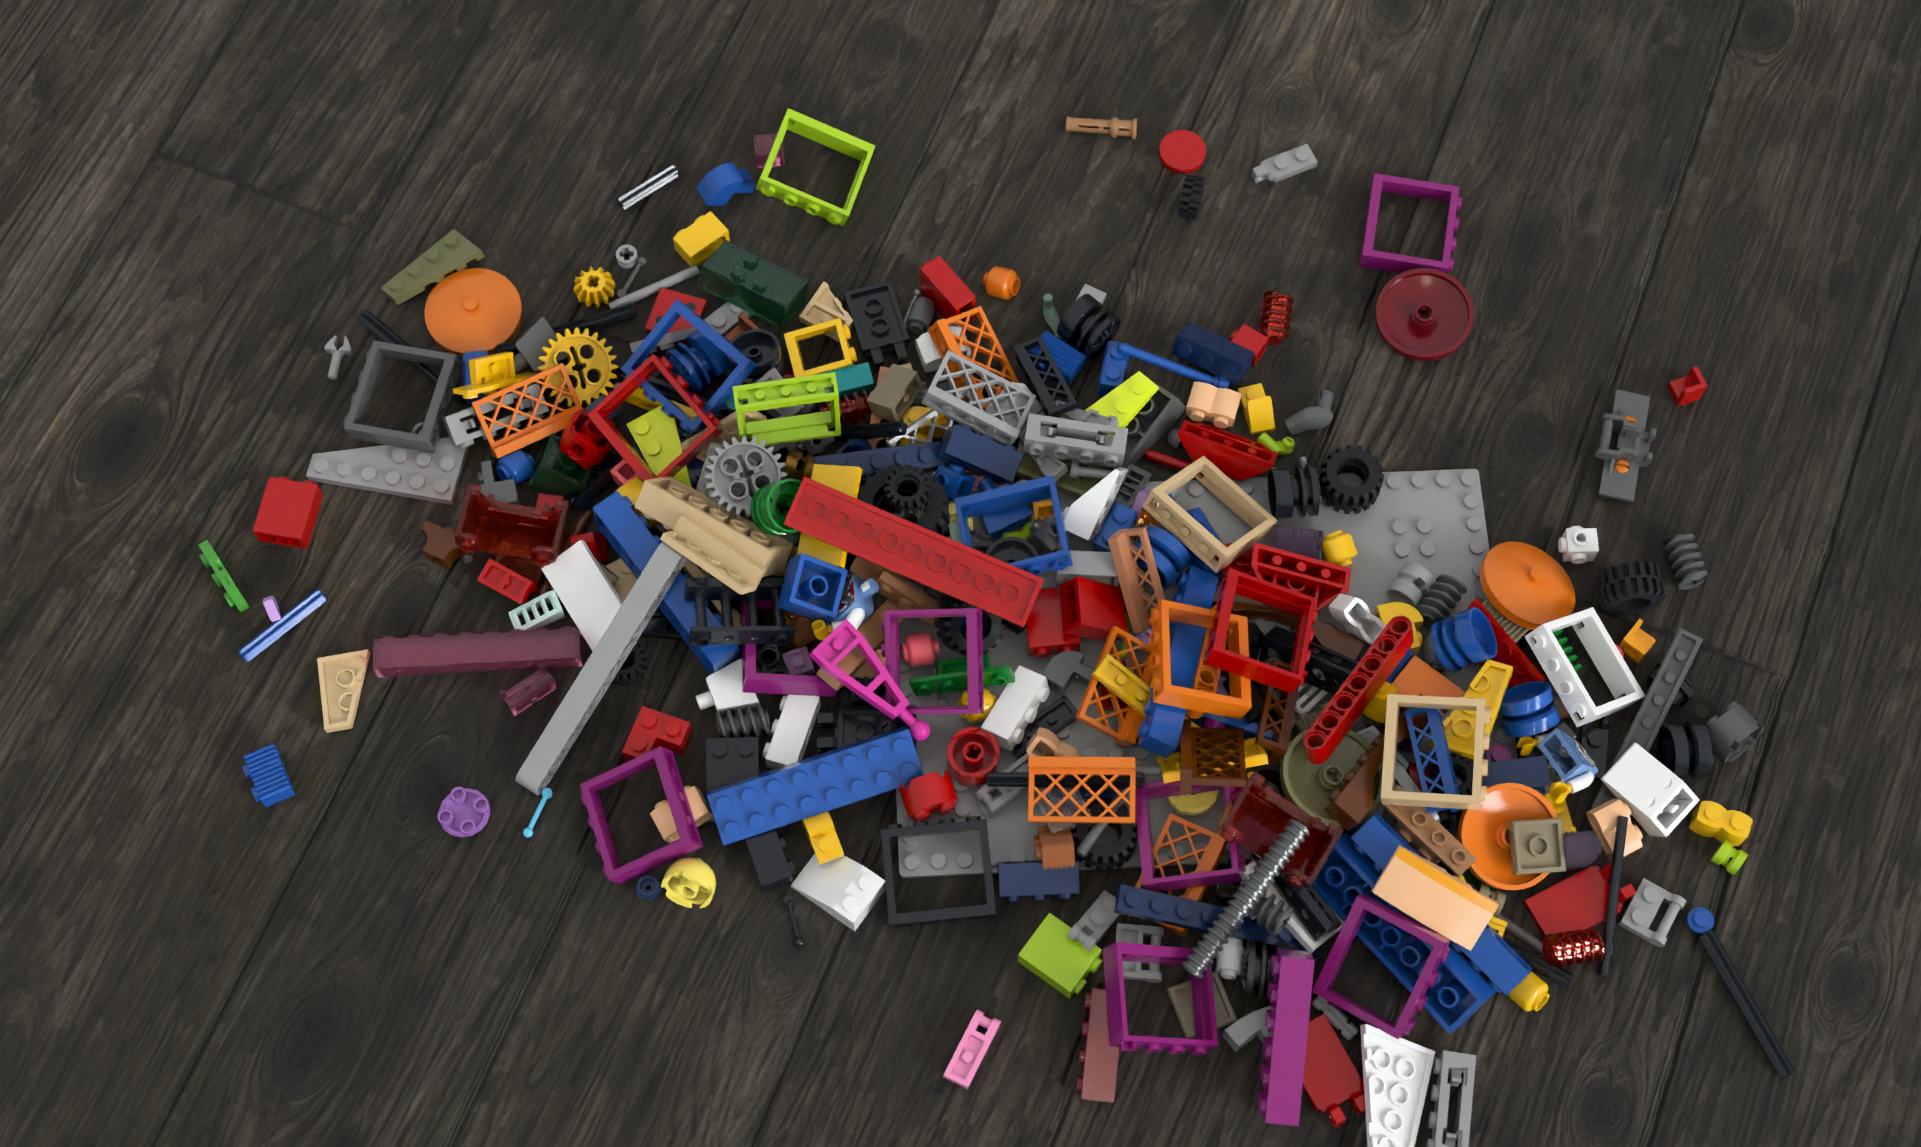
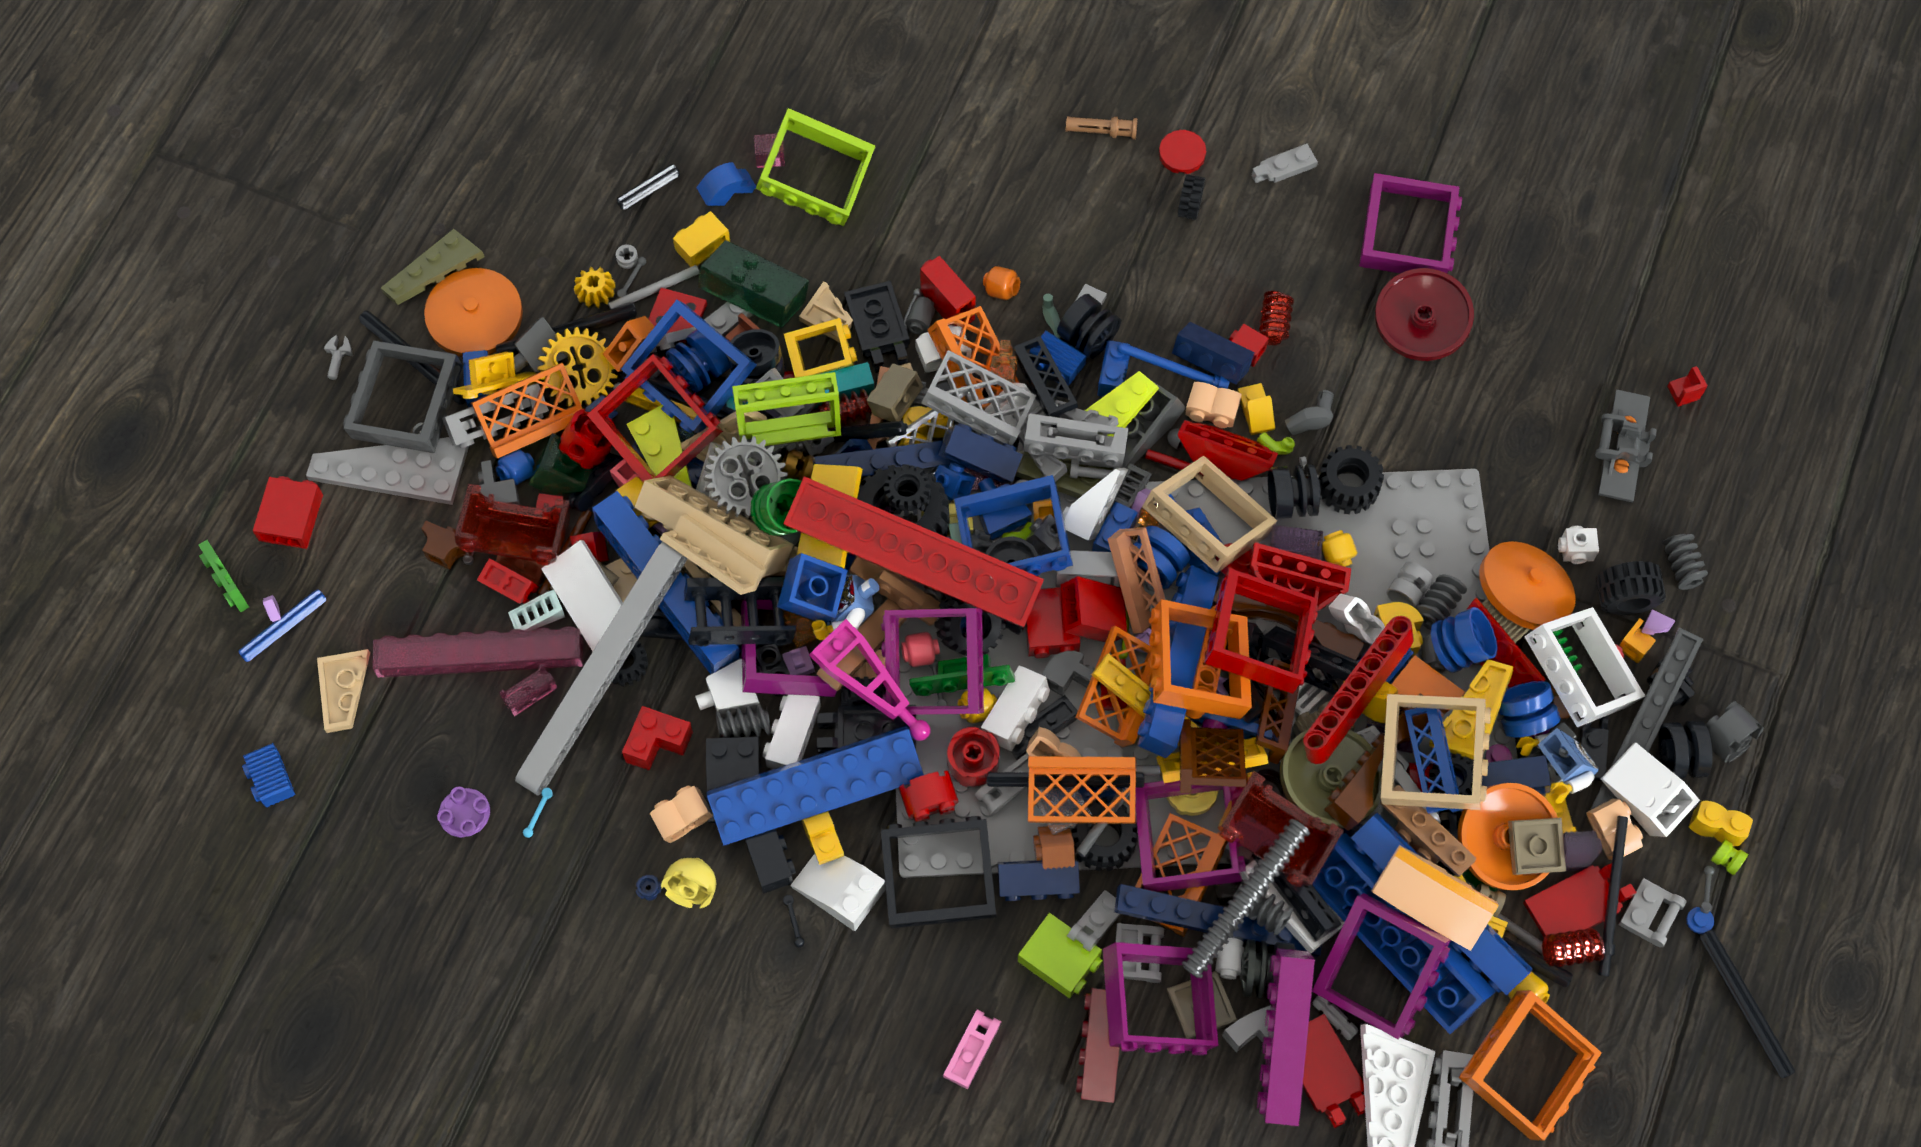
(627, 341): none -> orange brick
(678, 805): magenta window -> none
(1005, 364): none -> clear orange plate
(1495, 1042): none -> orange window
(1657, 623): none -> lavender tile
(1706, 906): none -> dark grey hinge

